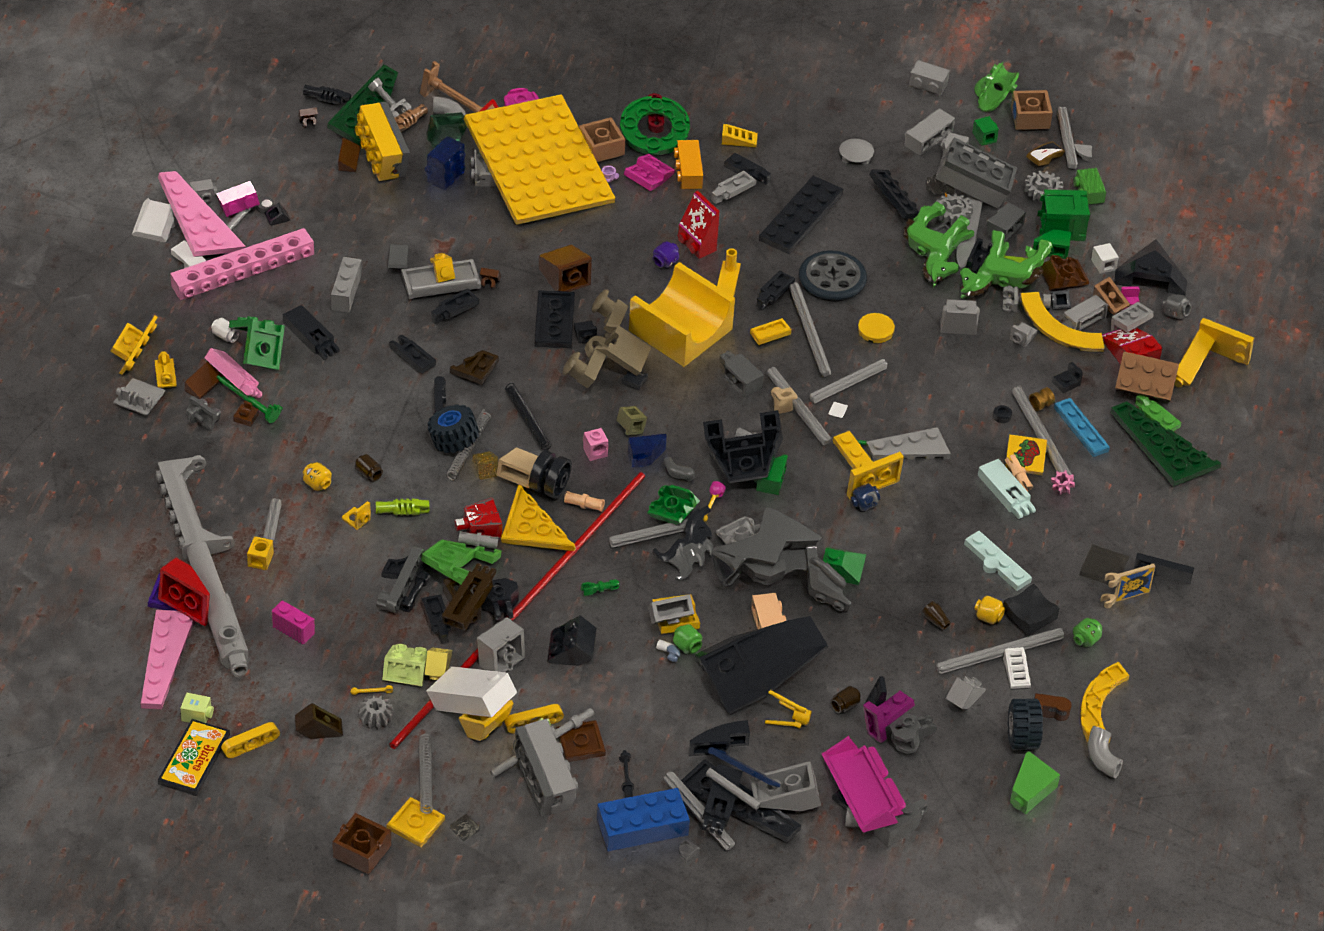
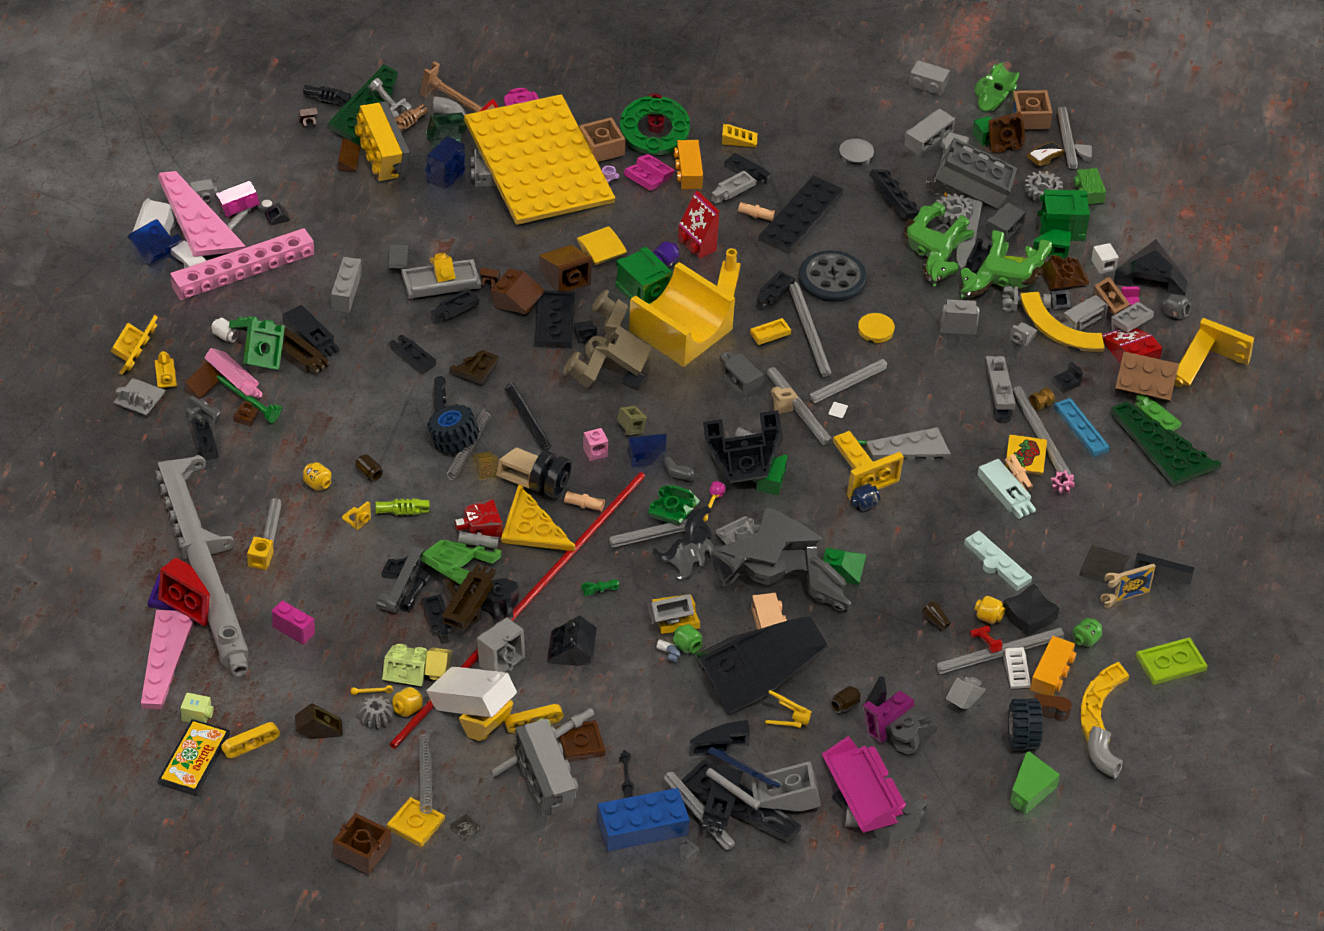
(153, 241): none -> clear blue bracket
(204, 440): none -> black hinge
(295, 349): none -> dark brown hinge
(407, 702): none -> yellow head
(516, 292): none -> reddish brown slope
(602, 245): none -> yellow slope
(642, 276): none -> green container
(756, 211): none -> light nougat pin
(982, 632): none -> red piece
(1000, 382): none -> light grey hinge
(1006, 132): none -> reddish brown slope
(1053, 666): none -> light orange brick
(1171, 661): none -> lime tile

